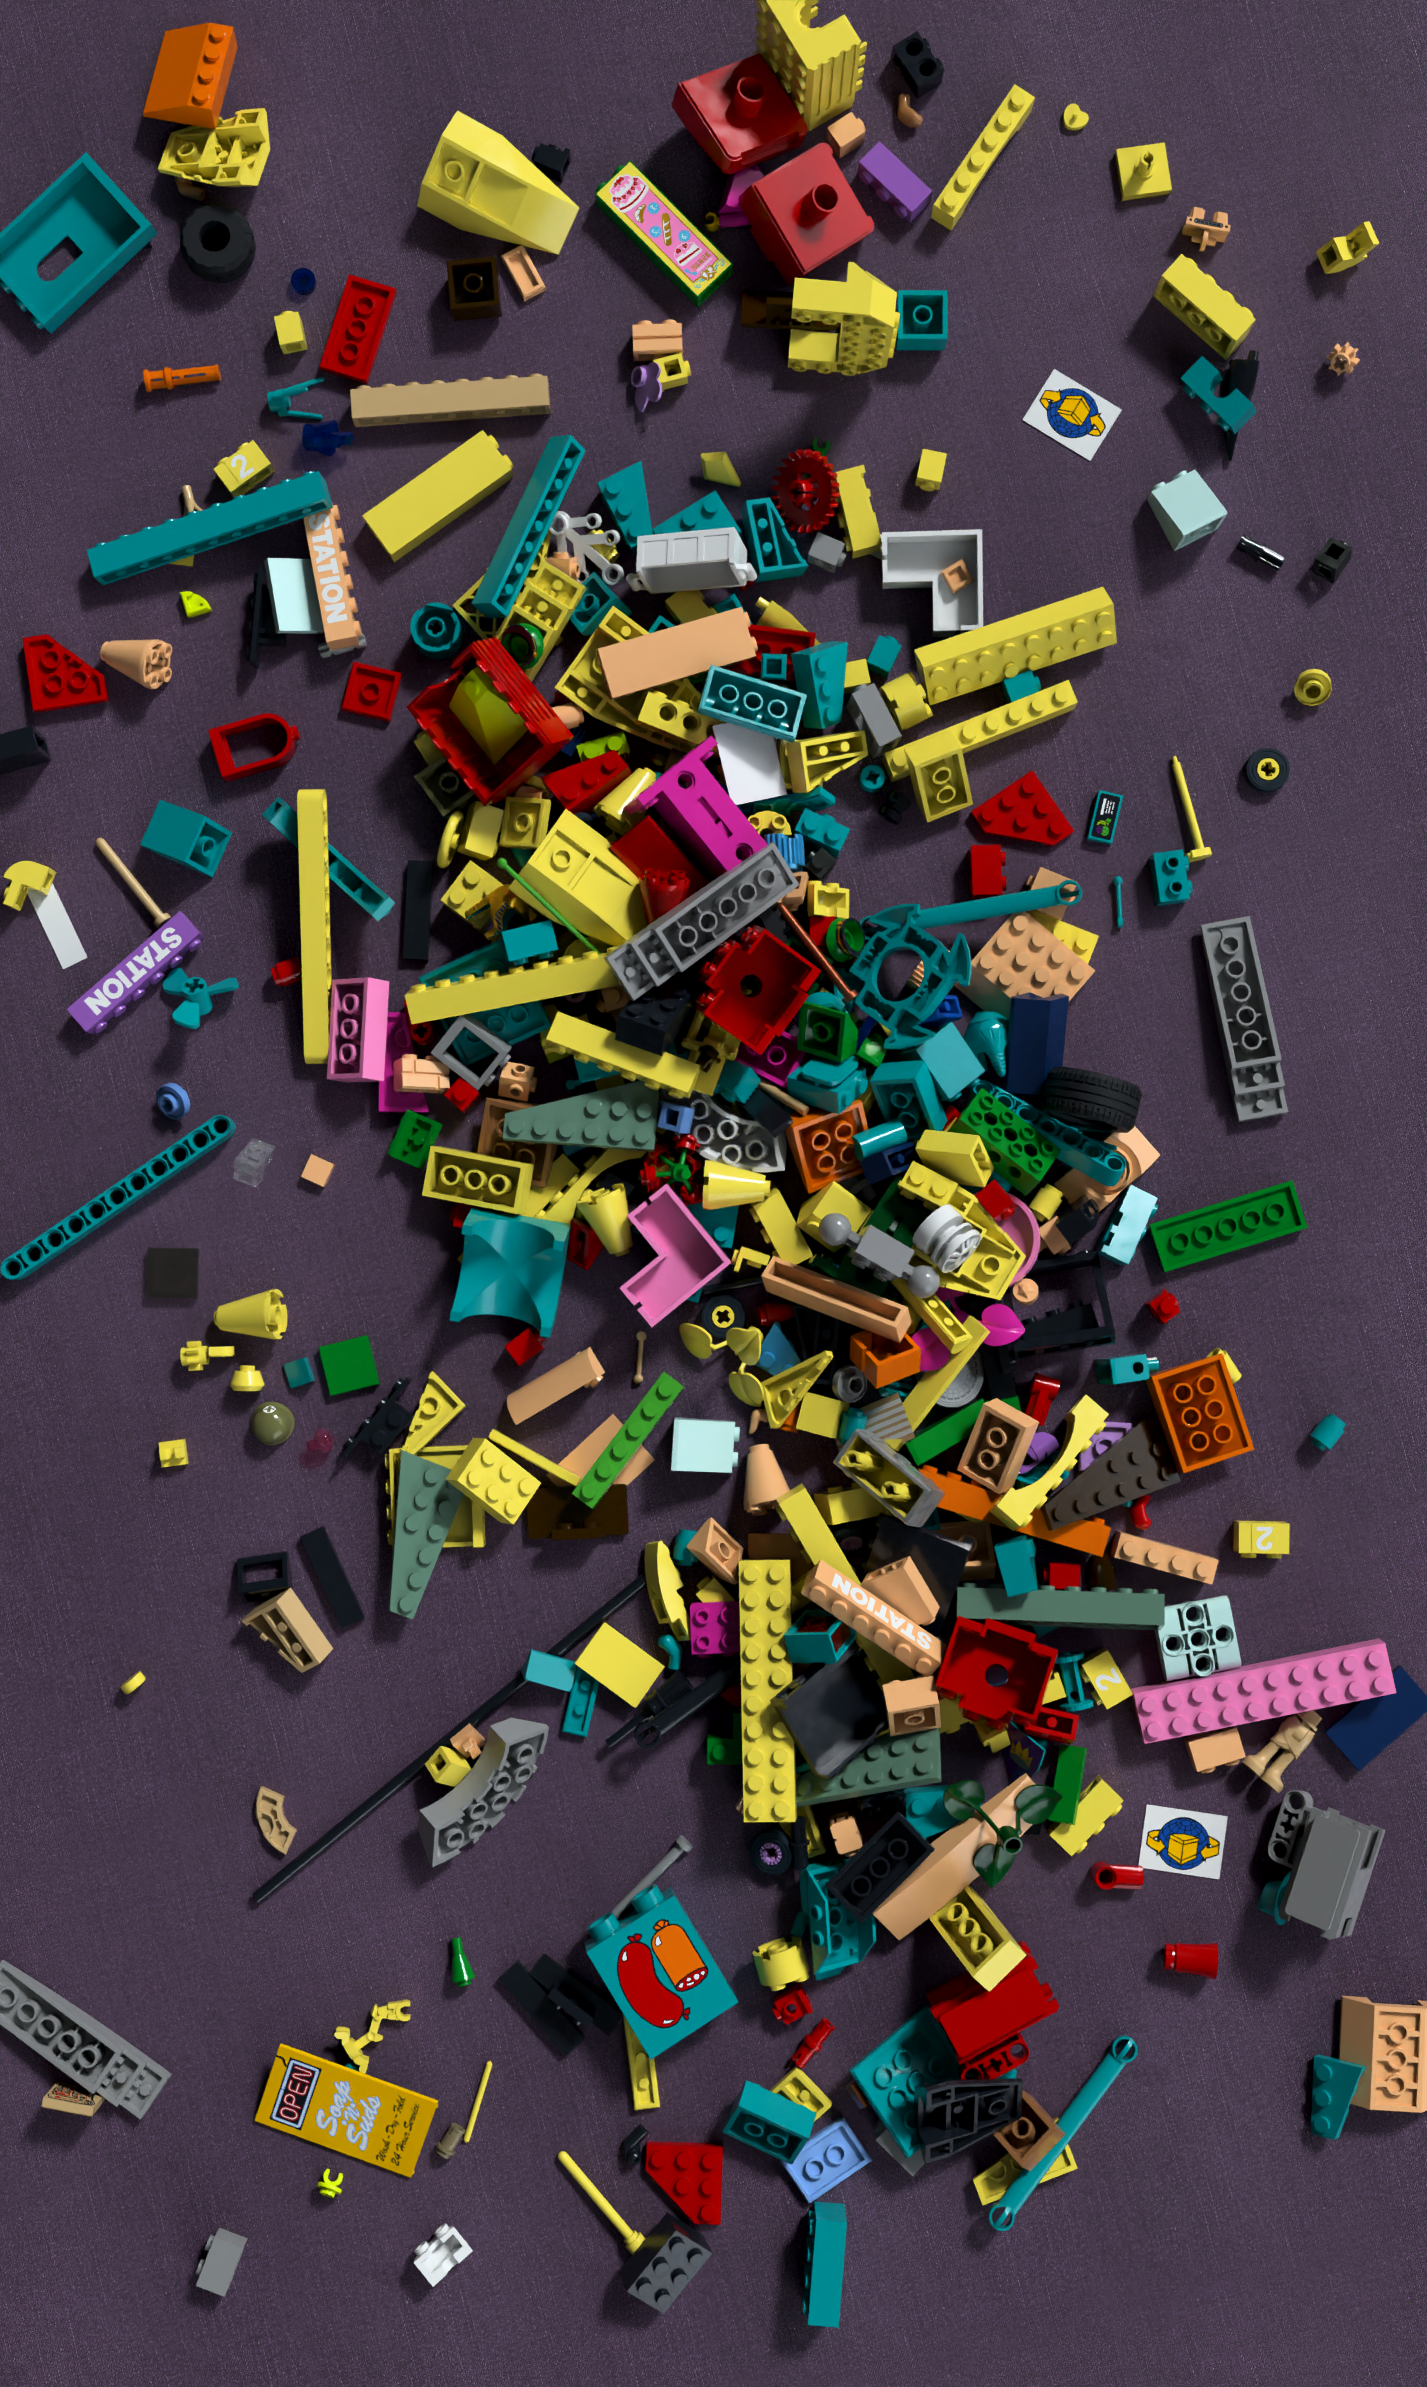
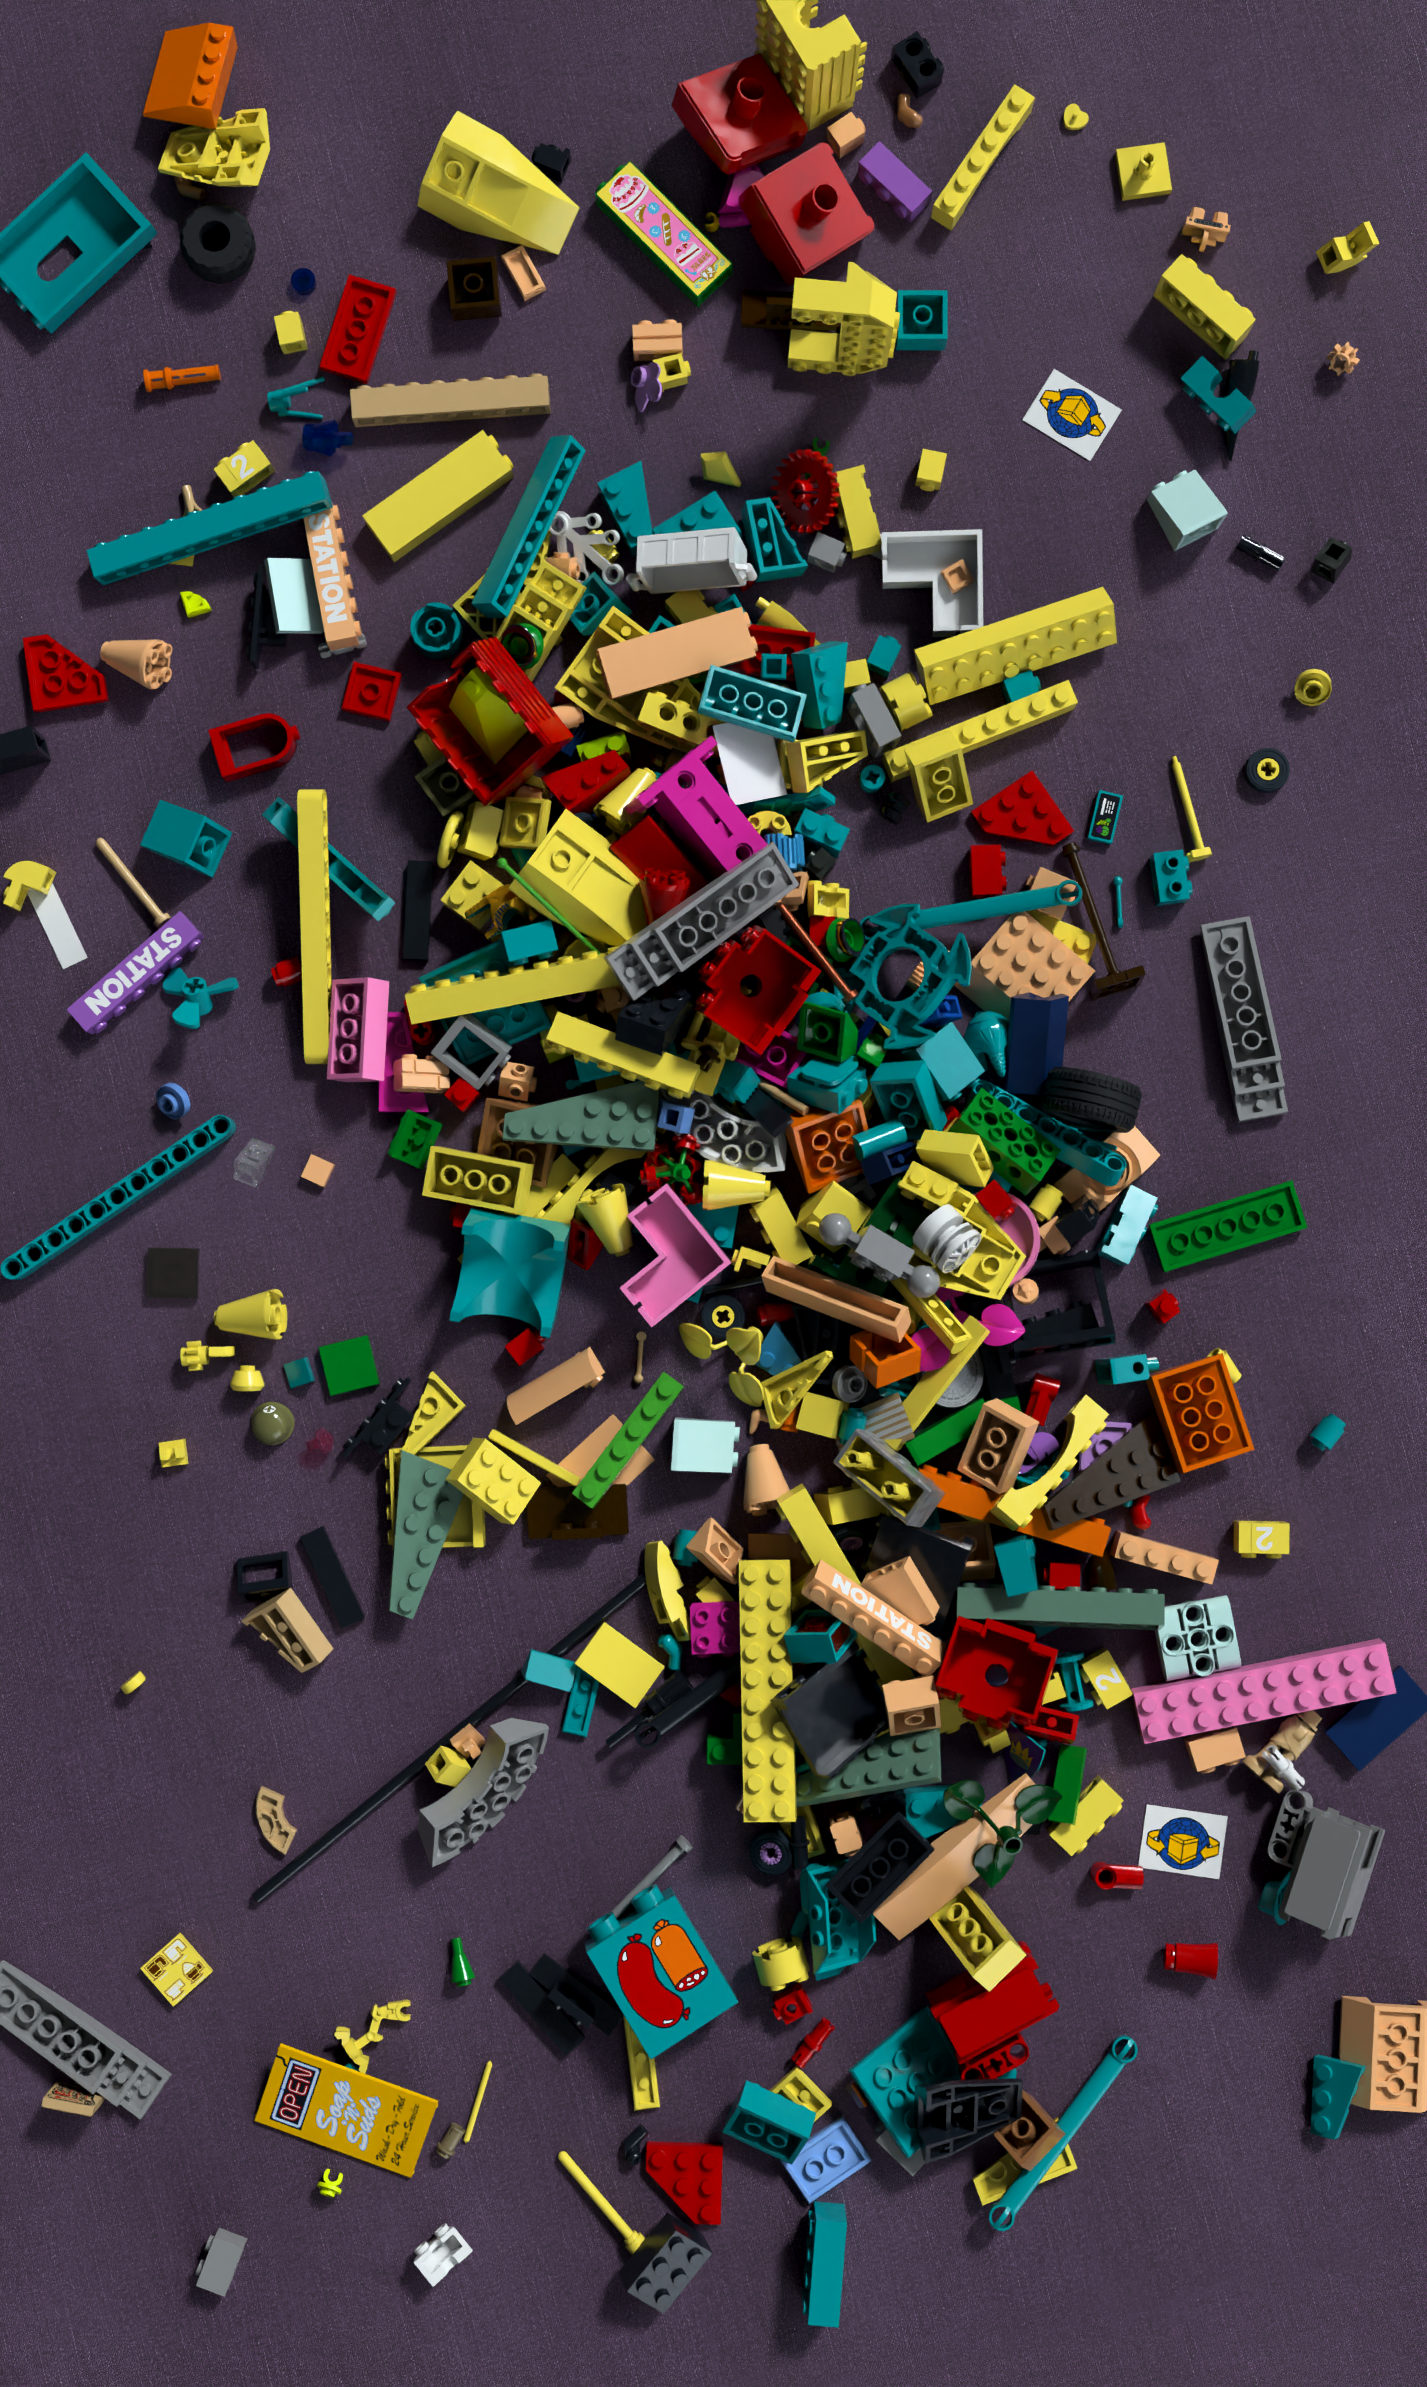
(176, 1969): none -> light yellow tile
(1115, 980): none -> dark brown tile
(1283, 1767): none -> white pin

